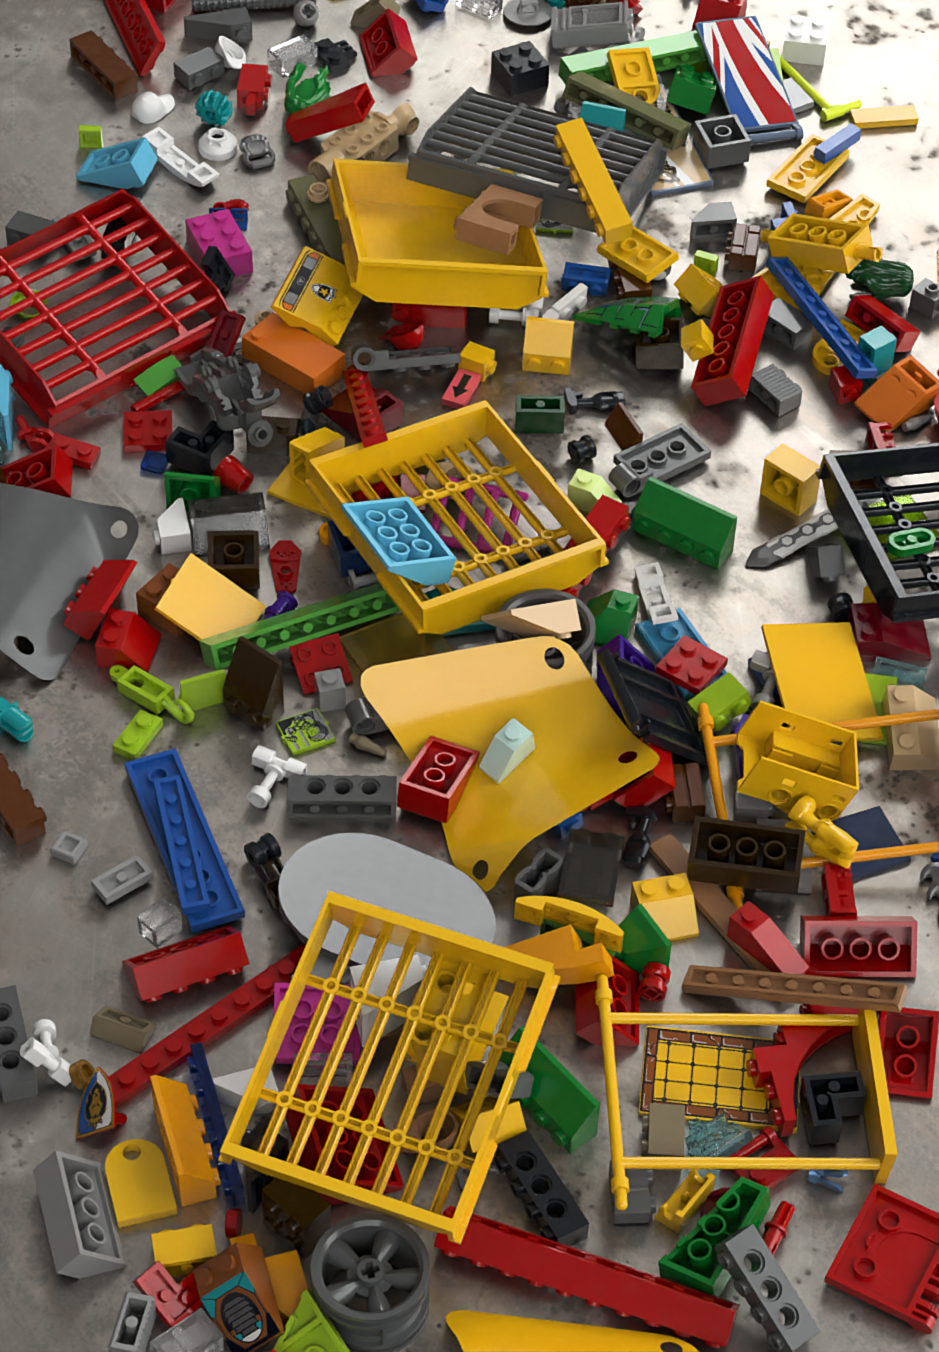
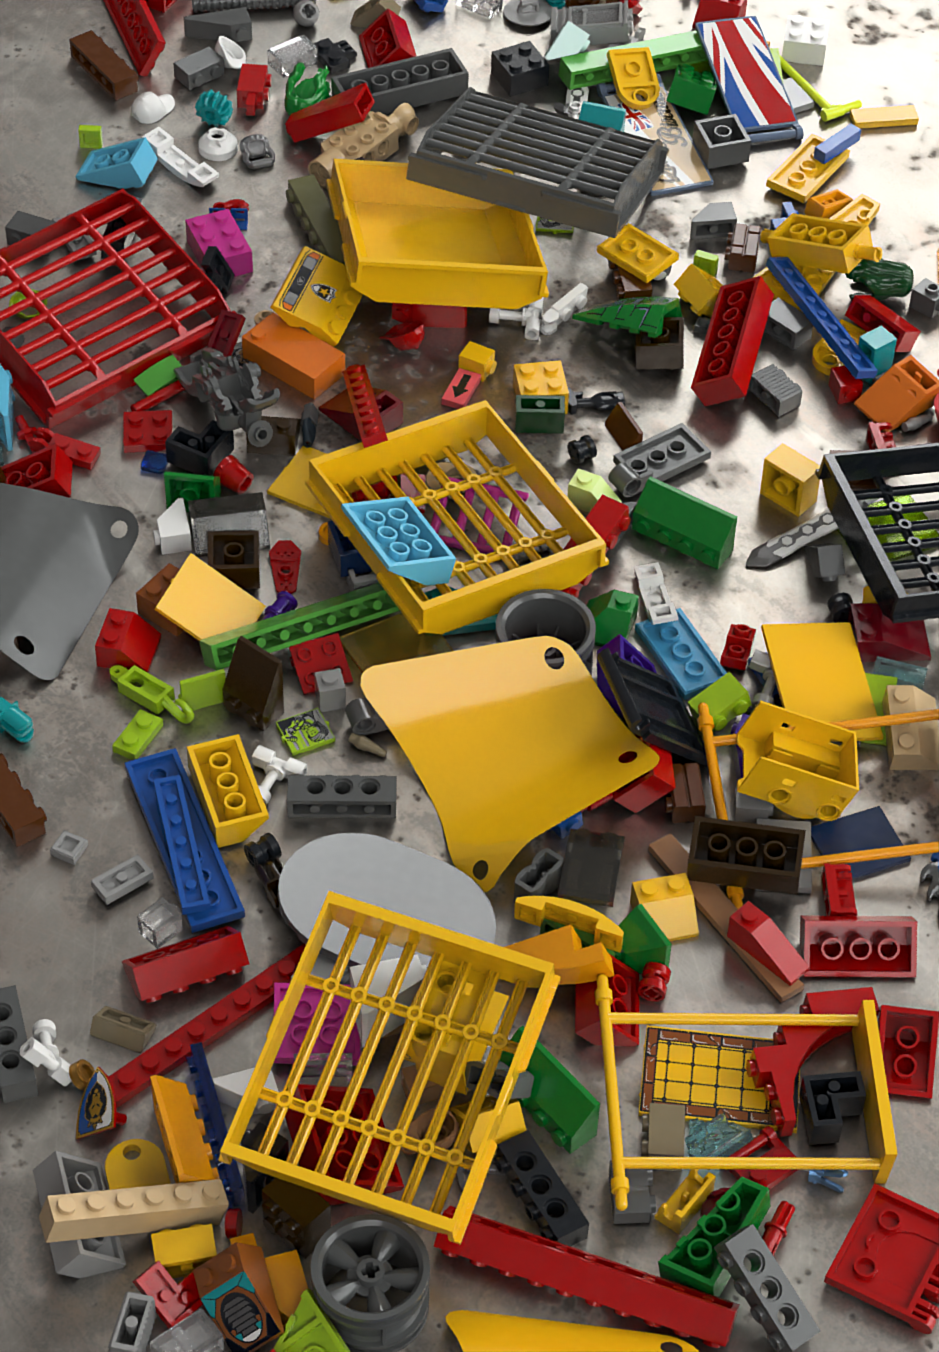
(97, 596): red slope -> none
(132, 1210): none -> tan brick
(227, 789): none -> yellow slope
(309, 447): yellow slope -> none
(317, 400): black wheel -> none
(318, 192): tan plate -> none
(402, 359): dark grey hinge -> none
(409, 80): none -> dark grey brick
(436, 779): red slope -> none
(486, 218): medium nougat arch -> none
(507, 750): light aqua slope -> none
(540, 379): none -> yellow brick
(547, 619): tan slope -> none
(548, 345): yellow slope -> none
(568, 42): none -> light aqua slope
(593, 181): yellow brick -> none
(594, 277): blue bracket -> none
(638, 844): black piece -> none
(640, 115): olive brick -> none
(691, 665): red plate -> none
(697, 340): yellow brick -> none
(738, 646): none -> red slope
(795, 988): medium nougat tile -> none
(829, 840): yellow piece -> none
(910, 542): green plate -> none

